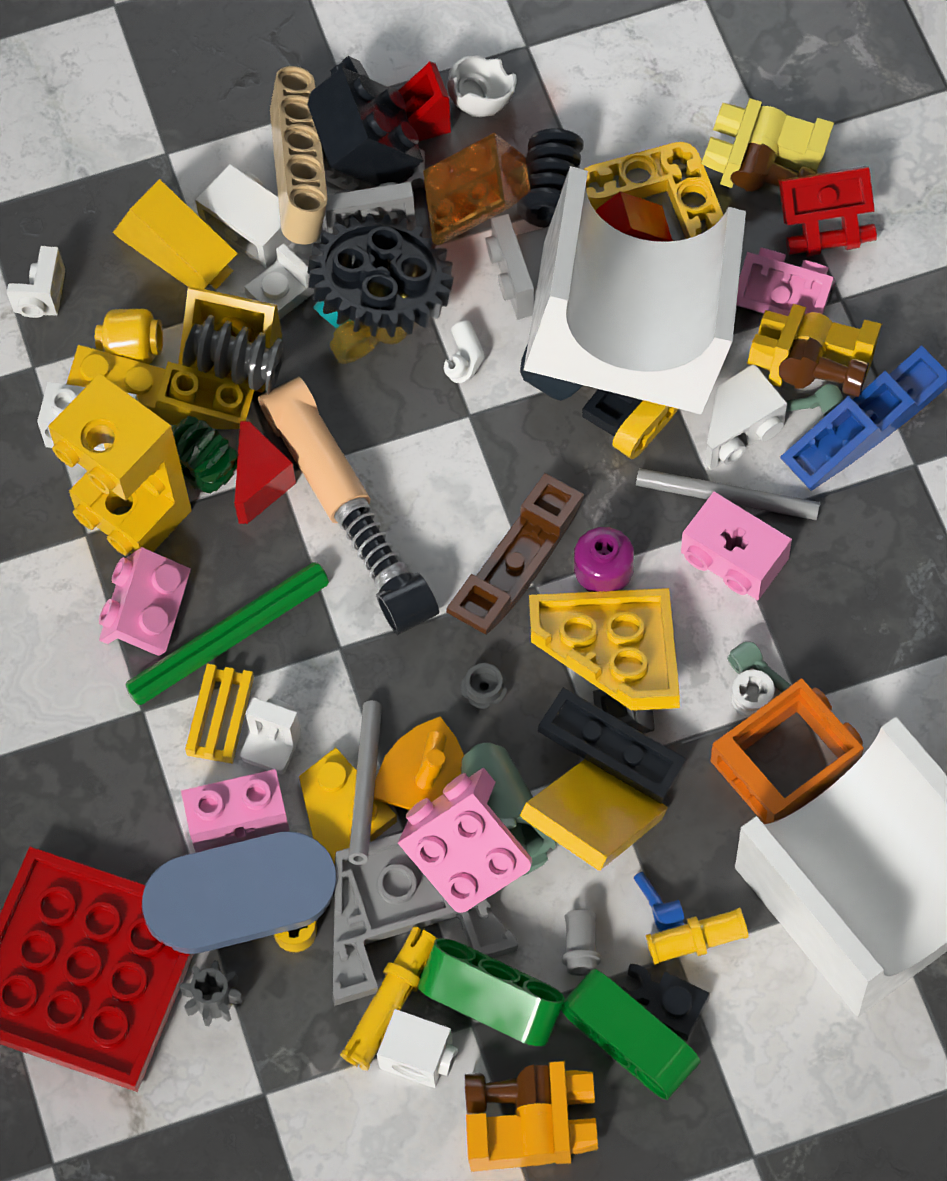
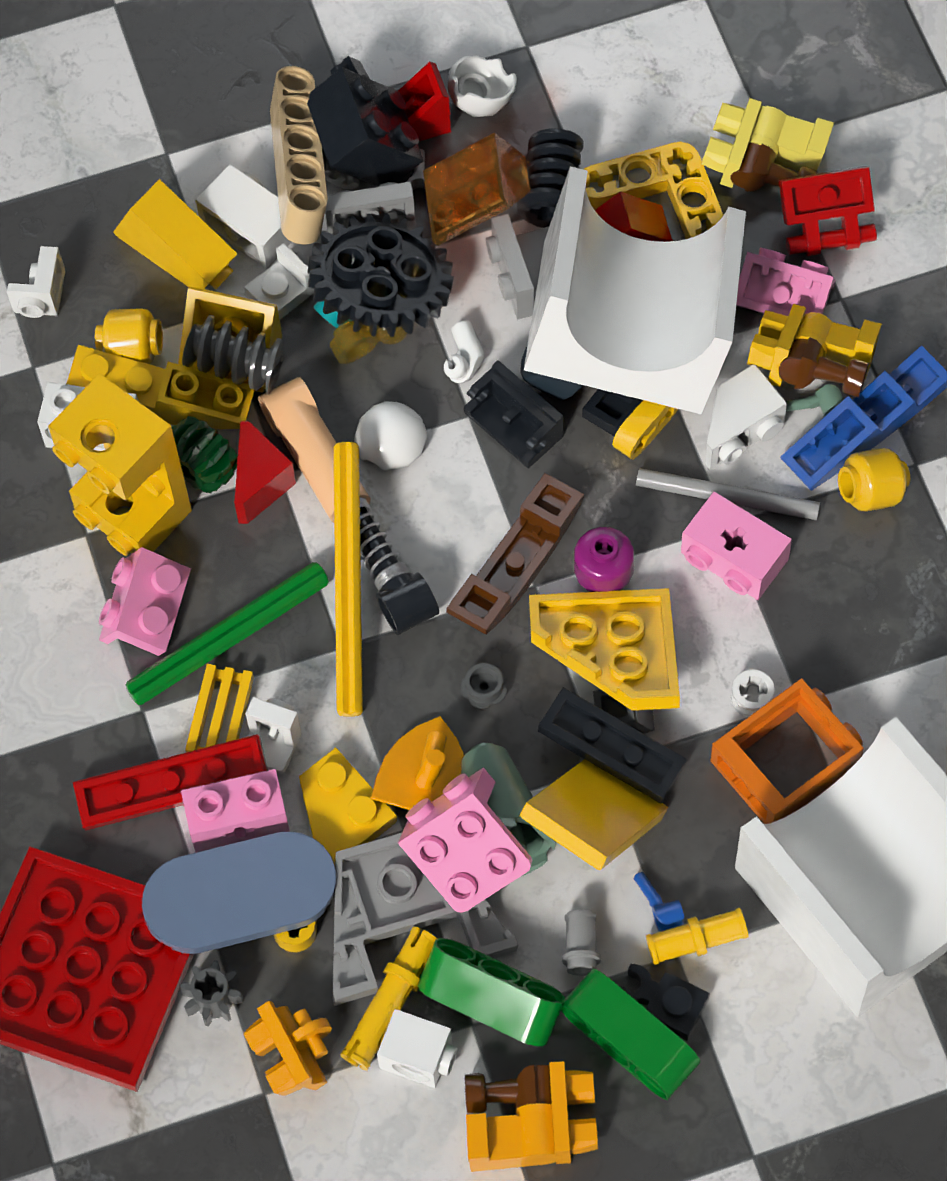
(159, 783): none -> red tile
(298, 1043): none -> light orange hips
(347, 580): none -> yellow axle
(365, 783): light grey piece -> none
(390, 435): none -> white hair
(514, 414): none -> black hinge
(749, 656): sand green hand -> none
(873, 479): none -> yellow head

